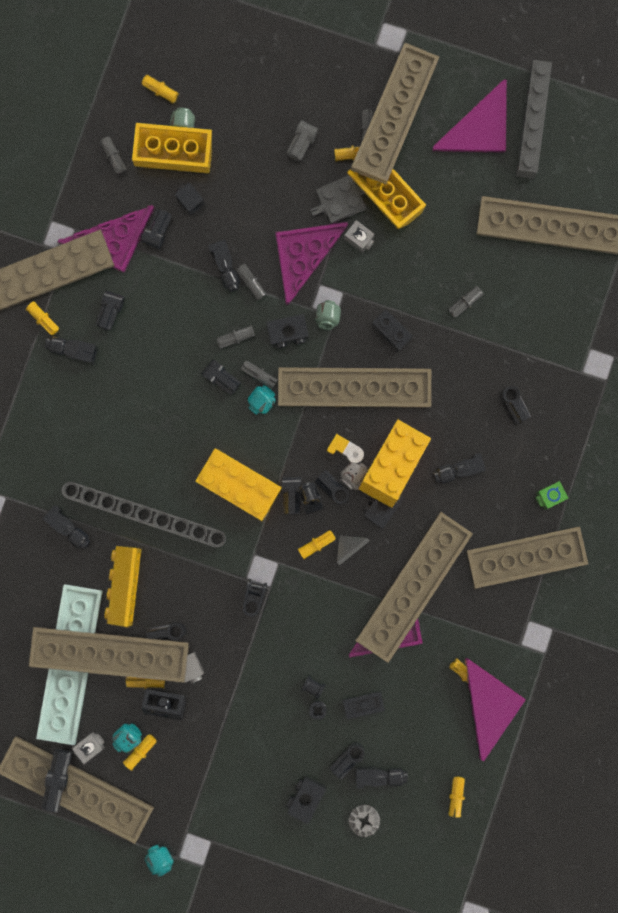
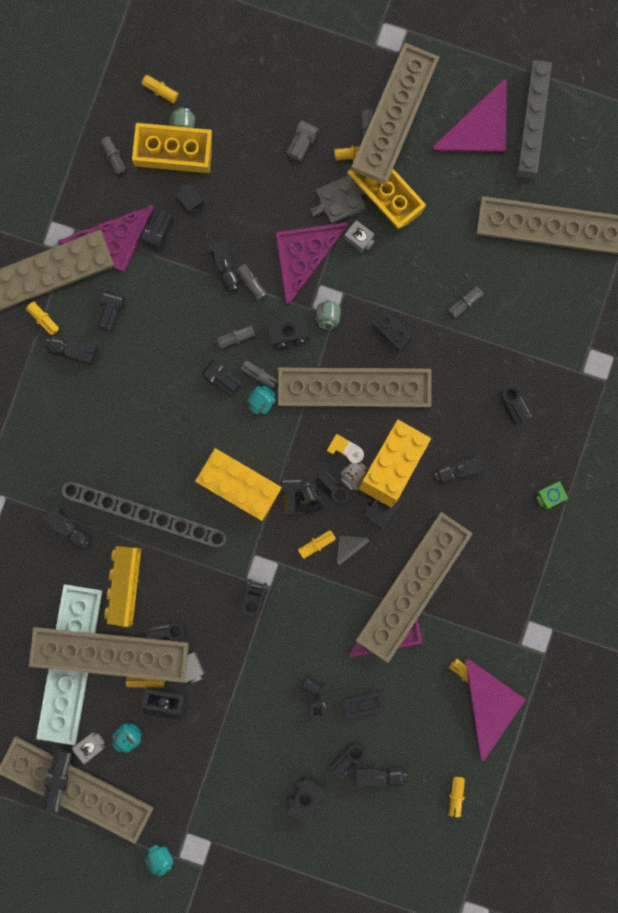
(140, 752): yellow axle -> none
(362, 811): light grey gear -> none
(527, 557): dark tan plate -> none

